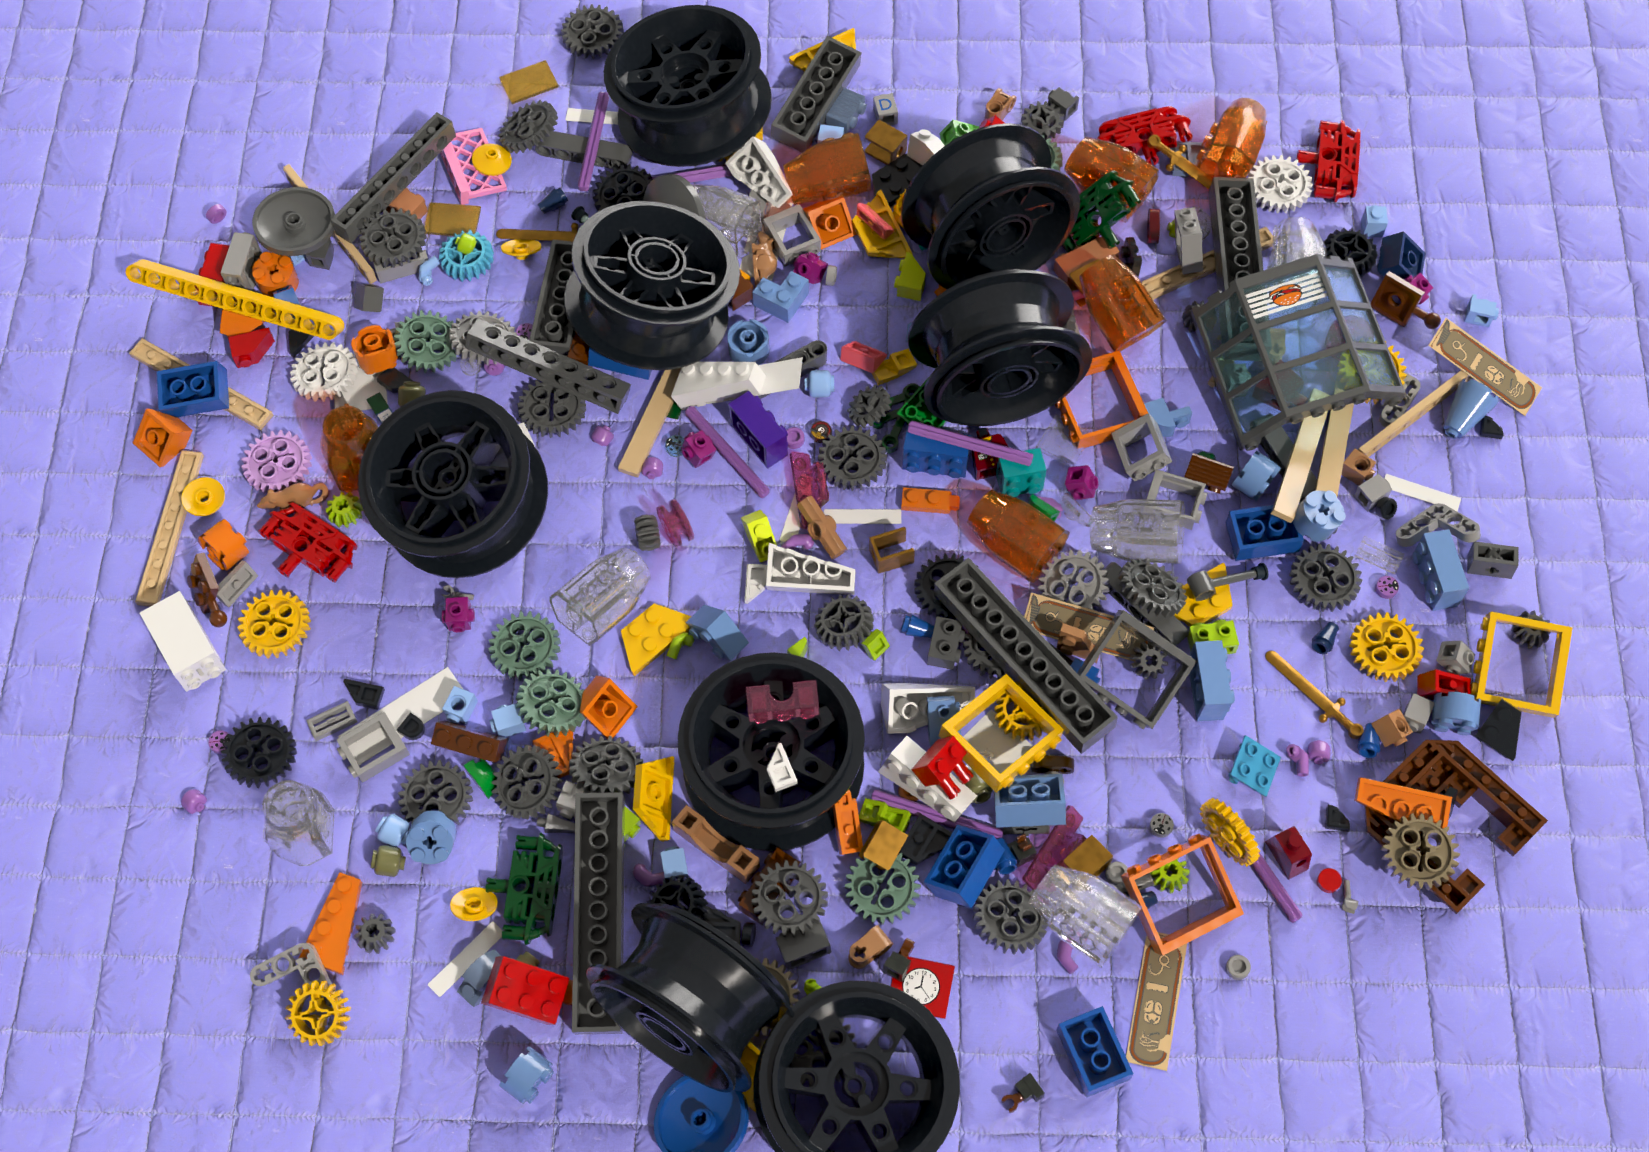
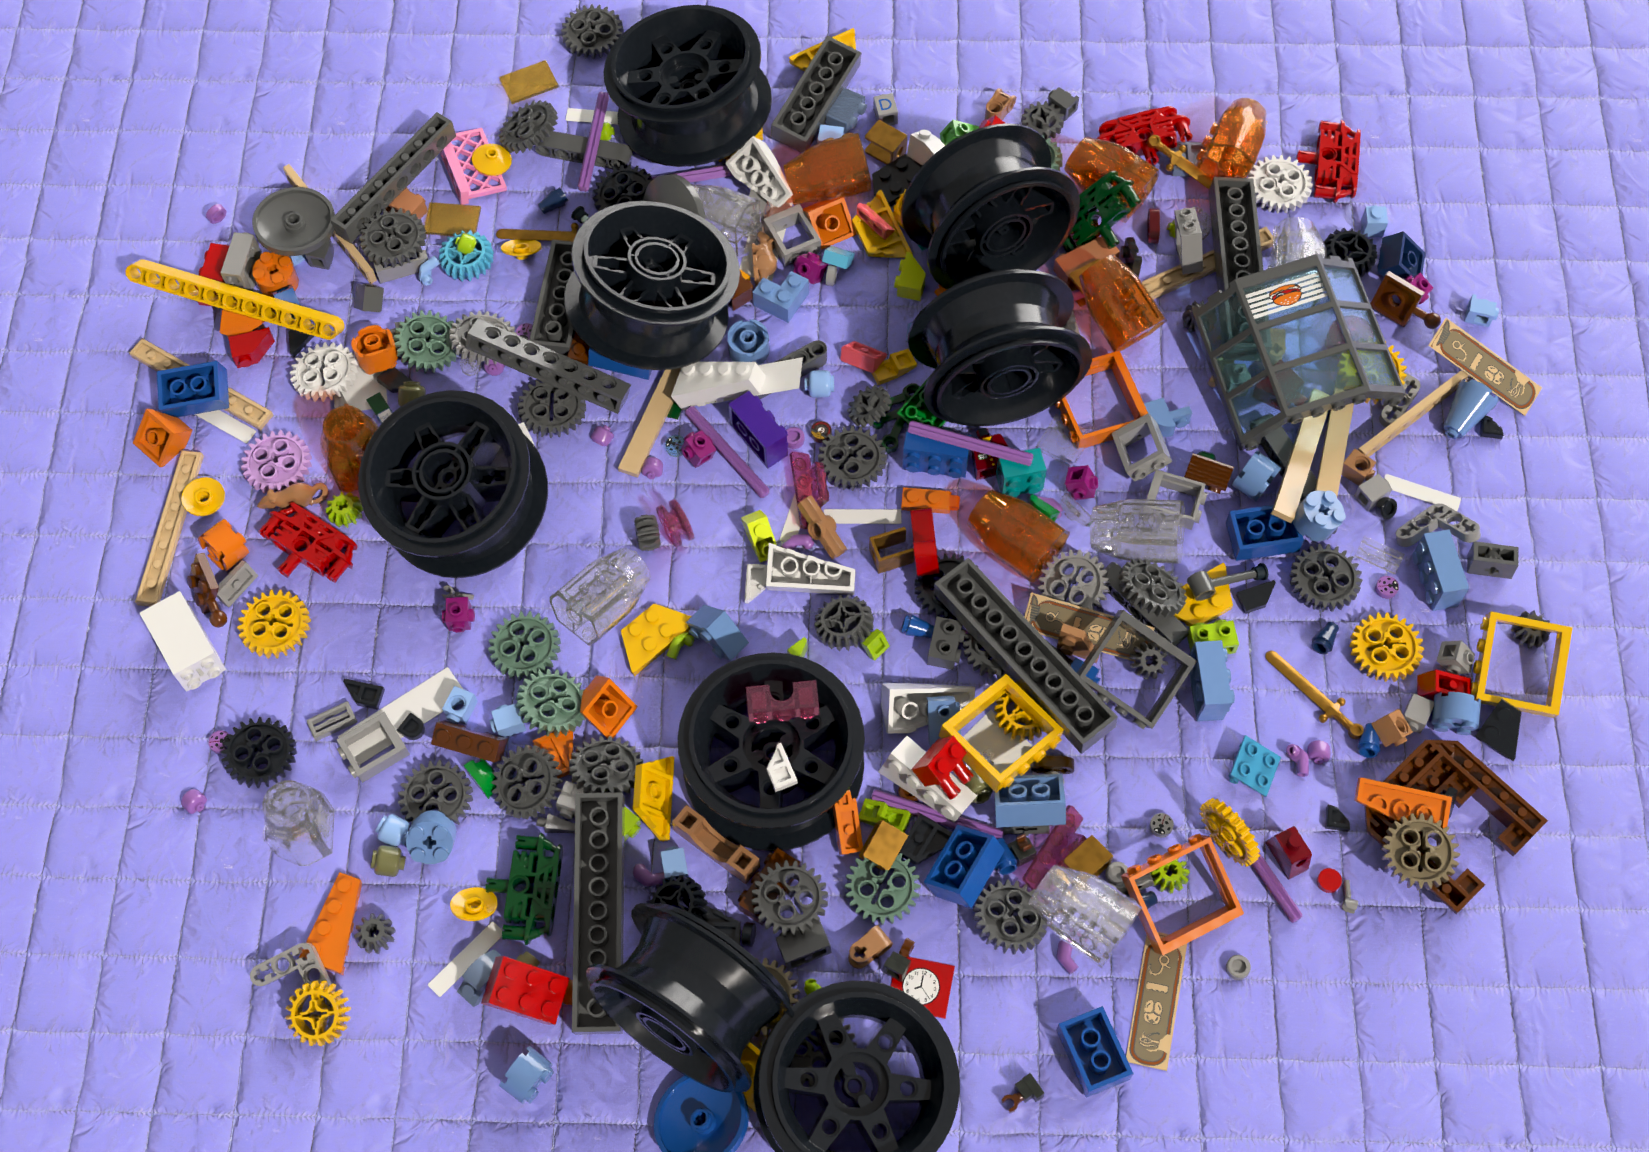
(228, 425): none -> white sticker
(607, 131): none -> lime piece
(838, 257): none -> medium azure piece
(924, 542): none -> red beam
(1255, 597): none -> black tile

